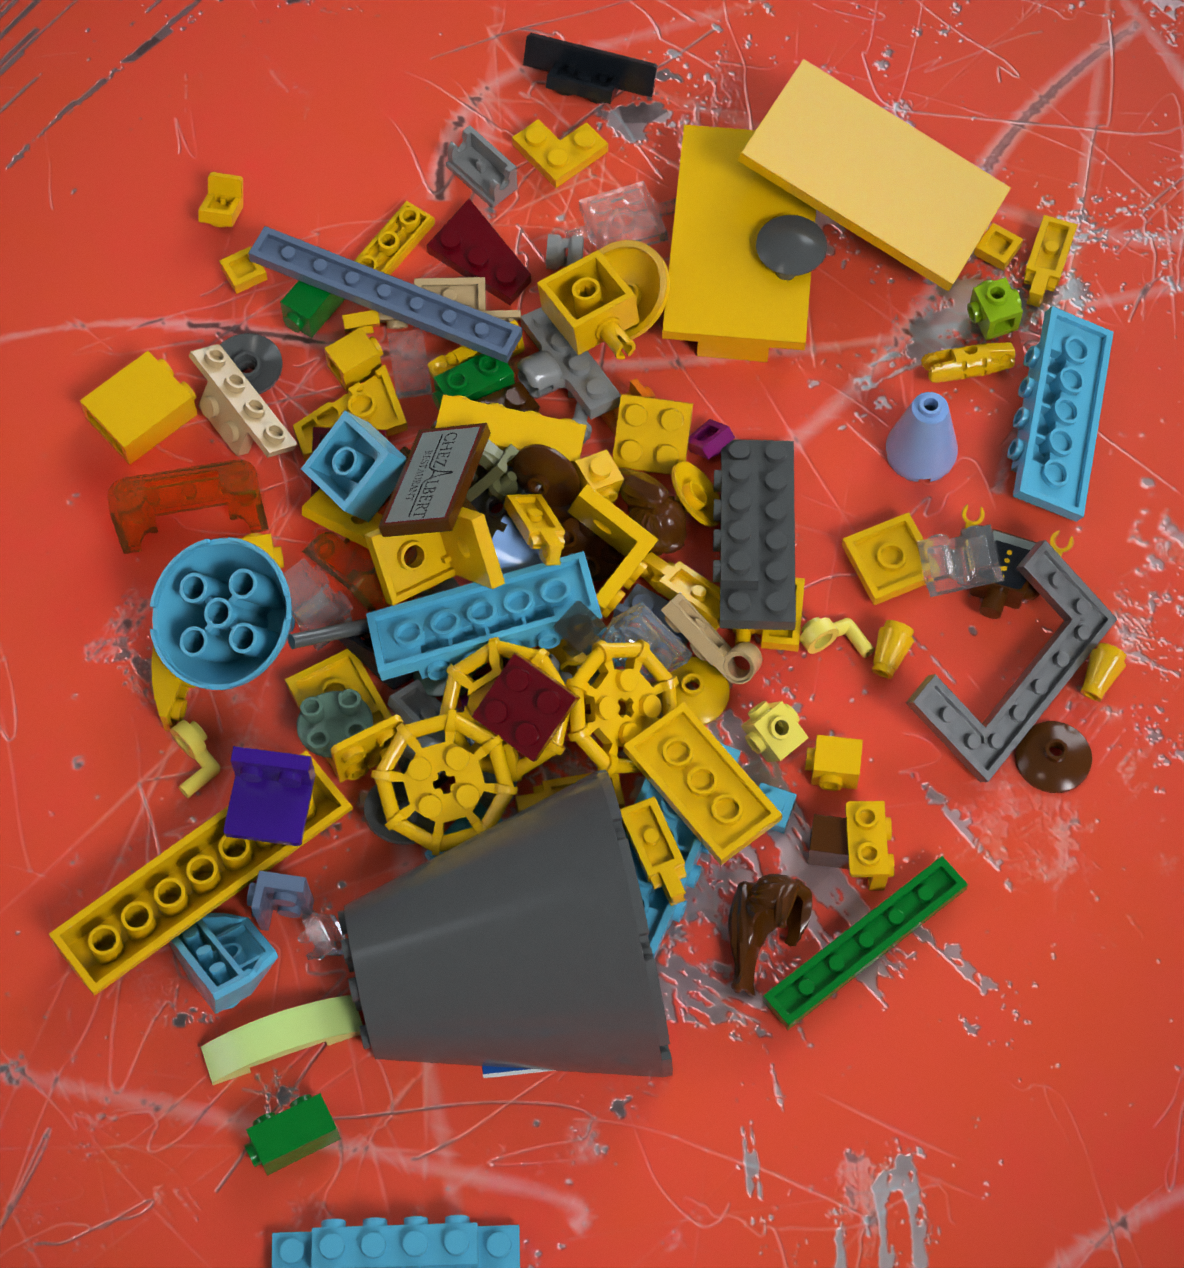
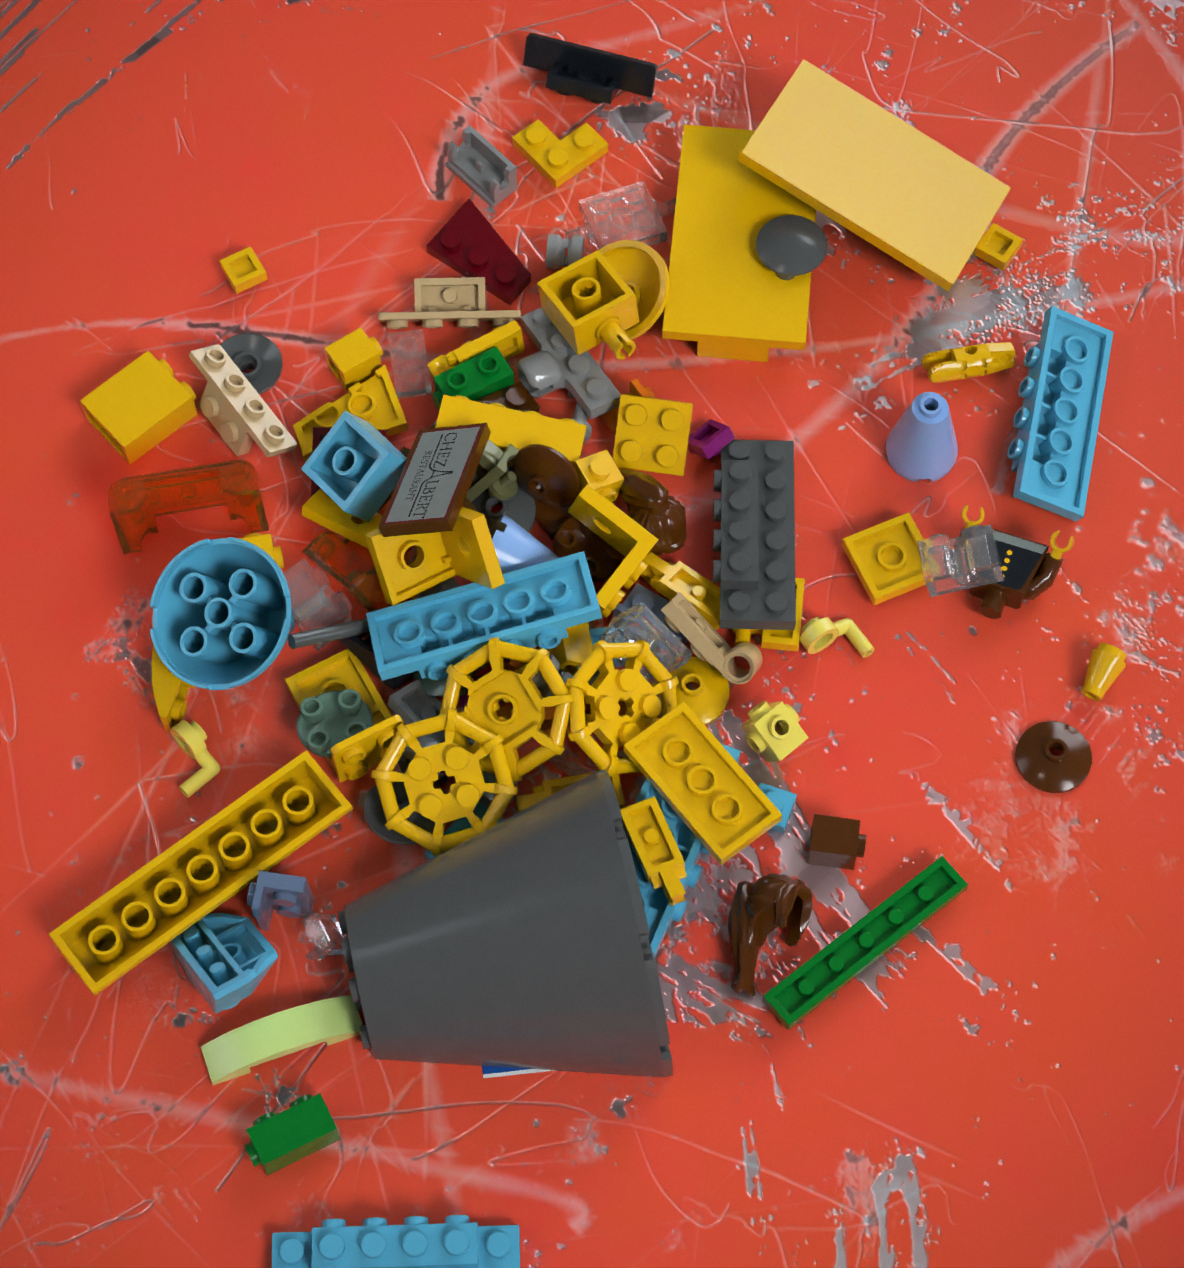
(223, 200): yellow bracket -> none
(269, 796): dark purple bracket -> none
(308, 308): green brick -> none
(365, 320): yellow plate -> none
(386, 294): sand blue plate -> none
(396, 239): yellow tile -> none
(525, 706): dark red plate -> none
(537, 525): yellow hinge -> none
(579, 629): clear smoke bracket -> none
(694, 492): yellow dish -> none
(834, 762): yellow brick -> none
(867, 842): yellow bracket -> none
(891, 647): yellow cone -> none
(988, 744): flat silver plate -> none
(995, 308): lime brick -> none
(1048, 257): yellow hinge -> none

